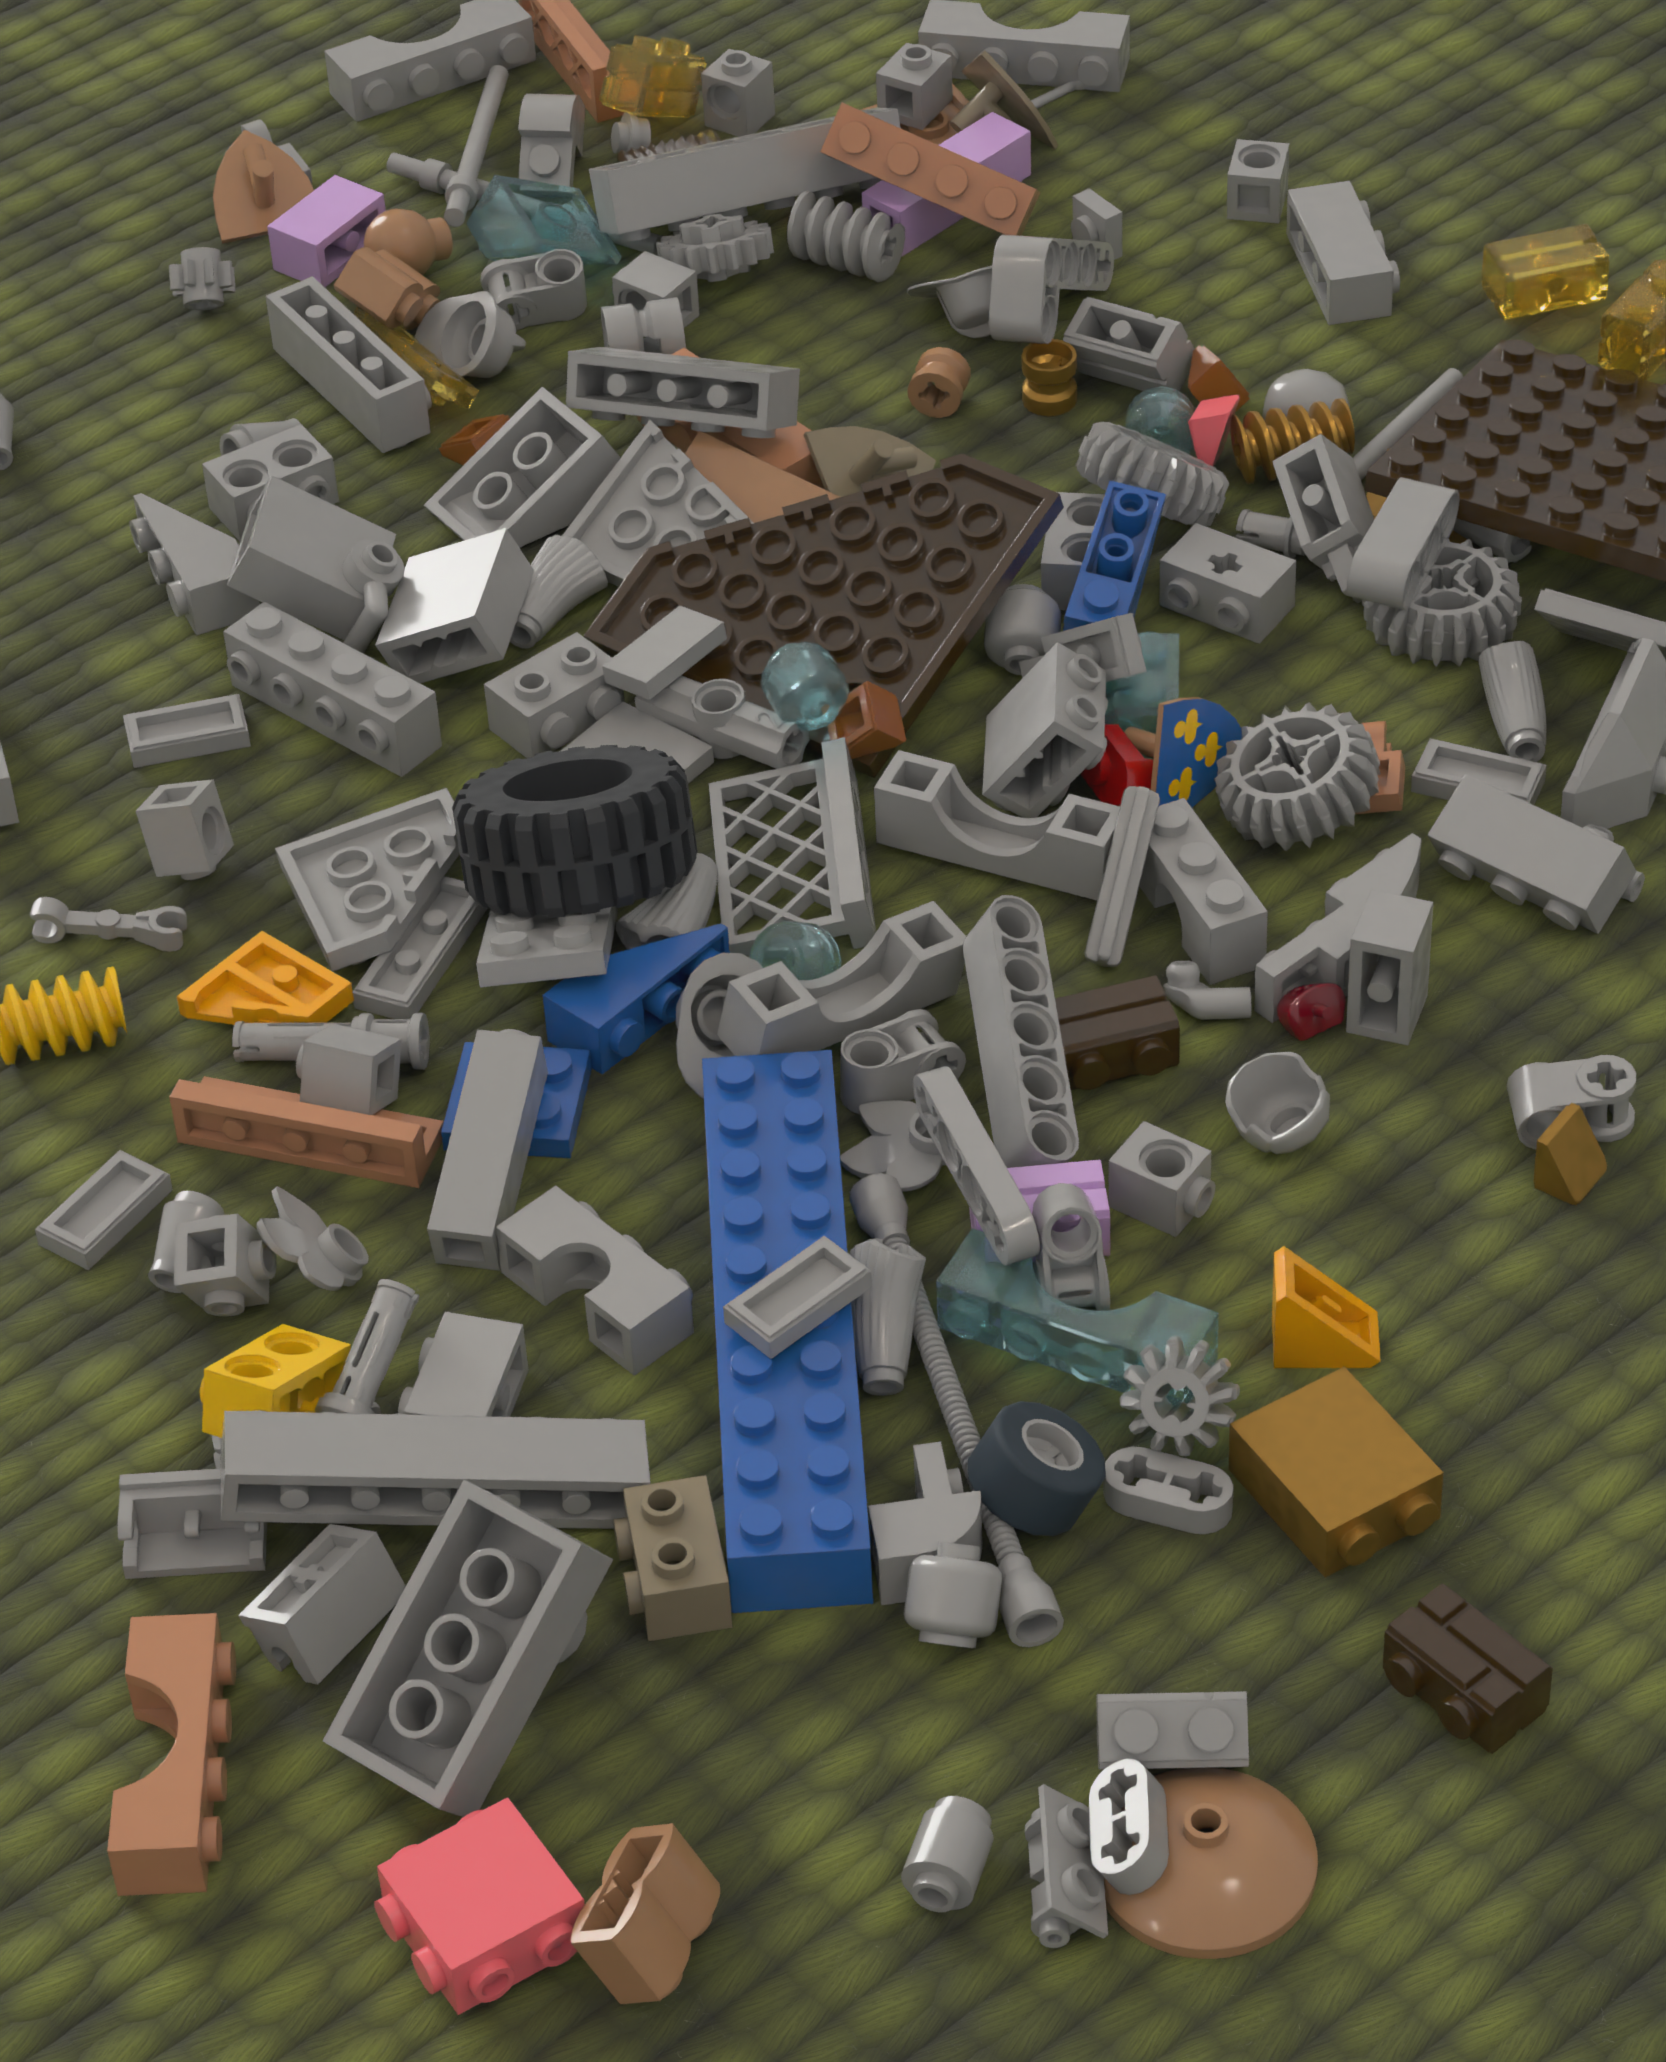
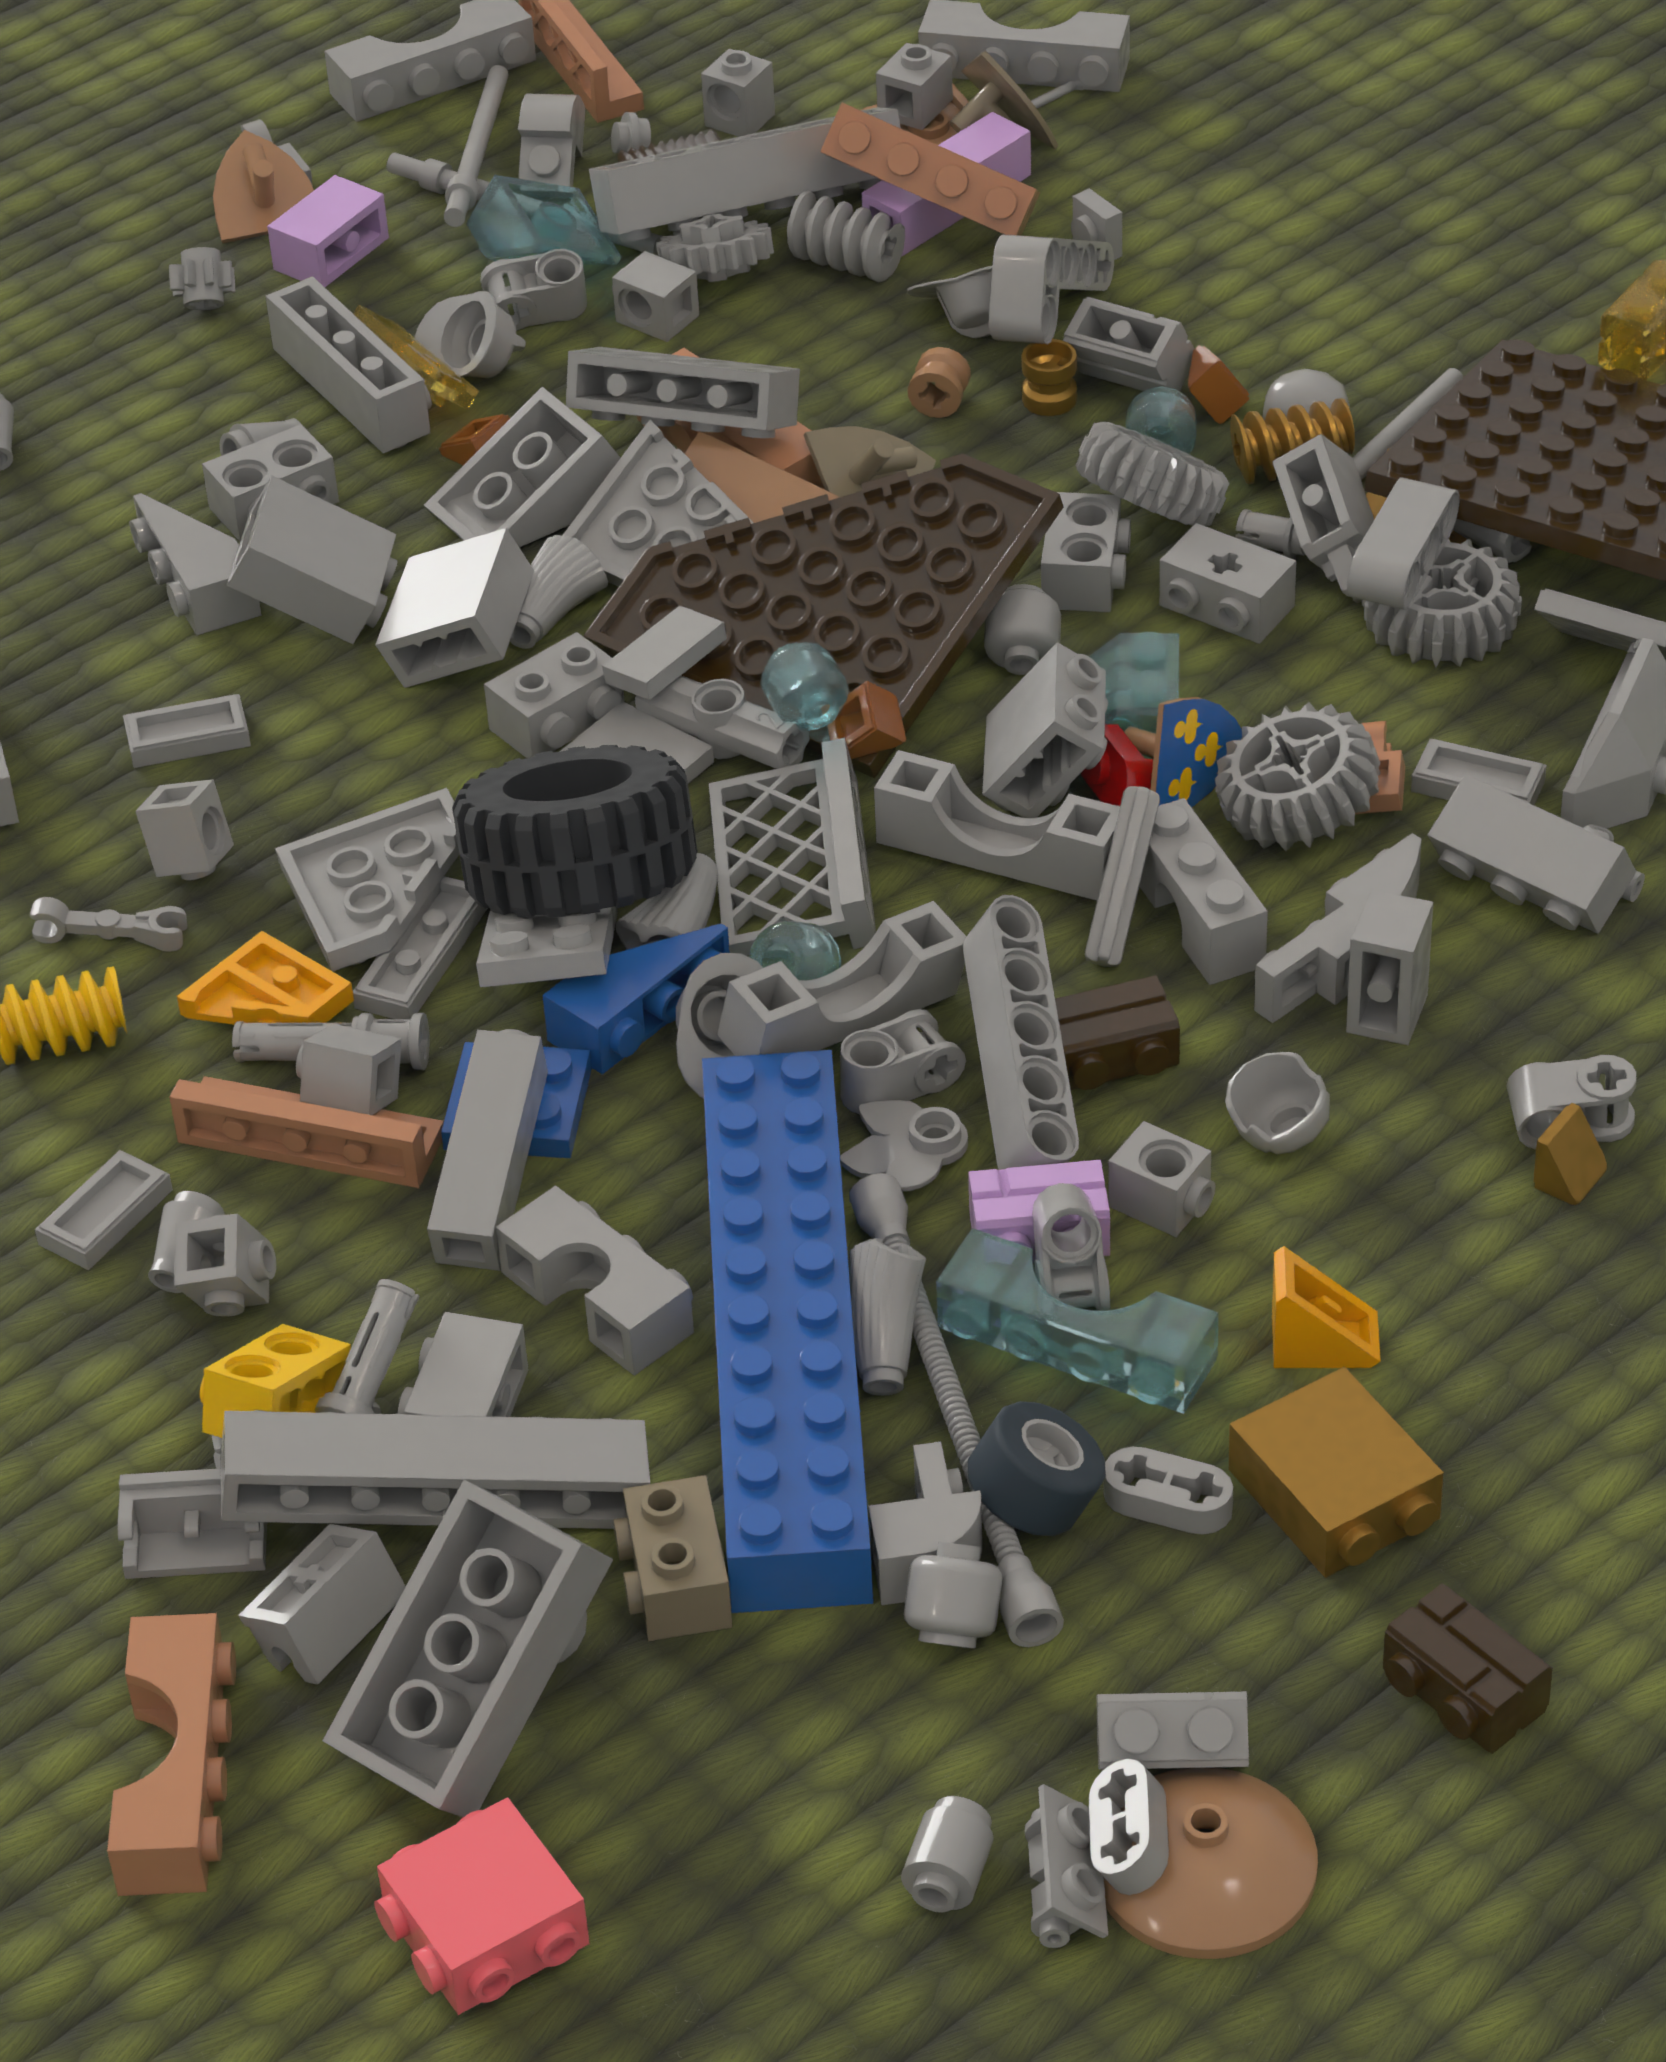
(324, 1254): light grey plate -> none
(333, 688): light grey brick -> none
(375, 572): light grey plate -> none
(387, 288): medium nougat brick -> none
(410, 237): medium nougat piece -> none
(646, 1914): medium nougat brick -> none
(653, 78): clear yellow brick -> none
(658, 322): light grey wheel -> none
(797, 1297): light grey tile -> none
(976, 1166): light grey beam -> none
(1108, 642): light grey hinge -> none
(1116, 555): blue slope -> none
(1179, 1372): light grey gear -> none
(1200, 1000): light grey arm -> none
(1211, 426): coral slope -> none
(1257, 181): light grey brick -> none
(1311, 1009): dark red piece -> none
(1341, 252): light grey brick -> none
(1515, 698): light grey piece -> none
(1545, 271): clear yellow brick -> none

